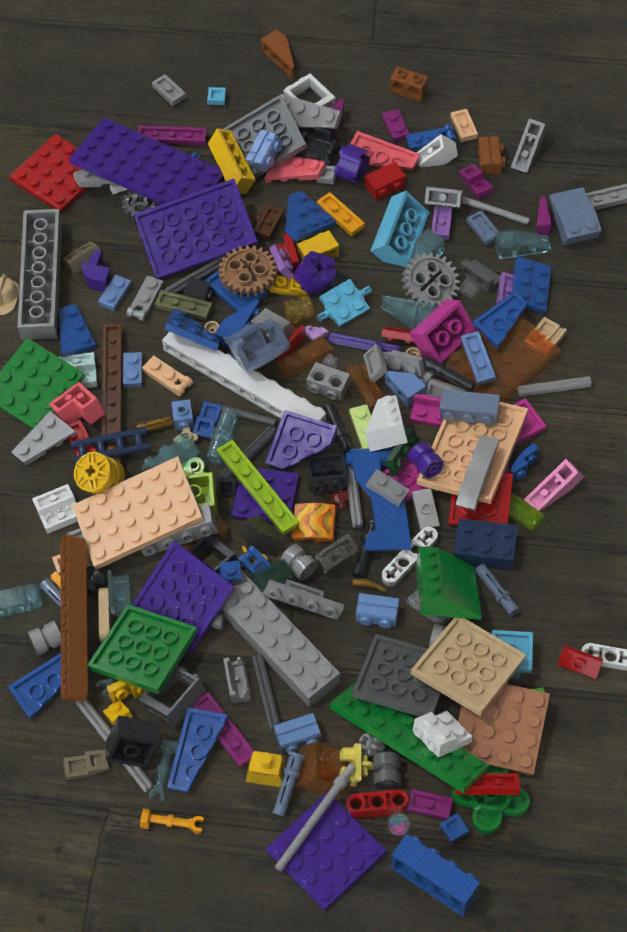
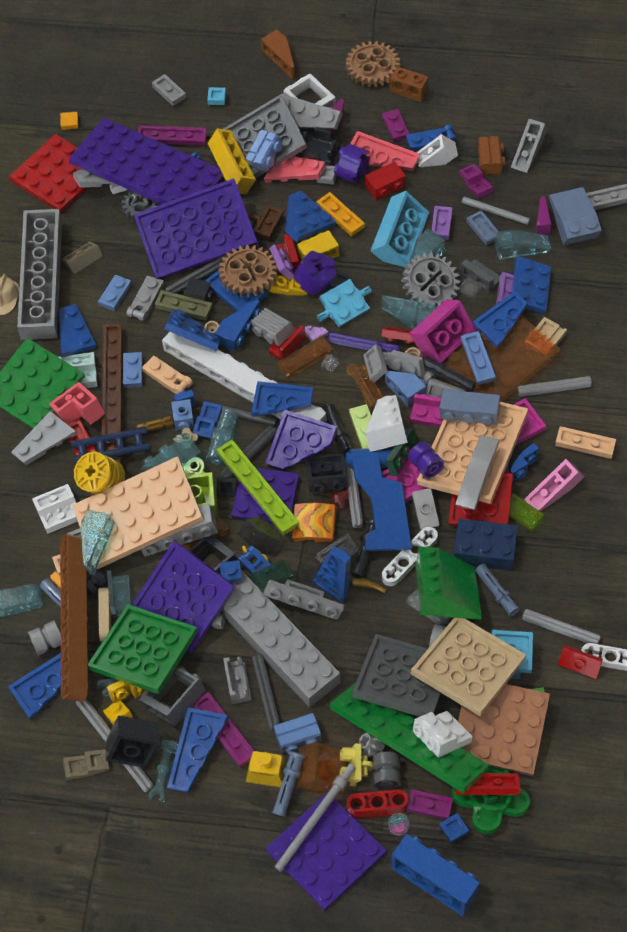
(69, 120): none -> light orange tile
(95, 274): dark purple brick -> none
(95, 533): none -> clear light blue slope
(170, 821): light orange piece -> none
(185, 395): none -> blue plate
(251, 348): sand blue piece -> none
(278, 397): none -> blue wing
(298, 309): clear yellow wheel -> none
(299, 563): light grey wheel -> none
(329, 378): light grey brick -> none
(334, 574): none -> blue wing
(372, 63): none -> medium nougat gear
(377, 610): medium blue brick -> none
(387, 487): light grey plate -> none
(443, 197): light grey brick -> none
(464, 125): light nougat plate -> none
(561, 627): none -> light grey axle
(585, 442): none -> light nougat plate

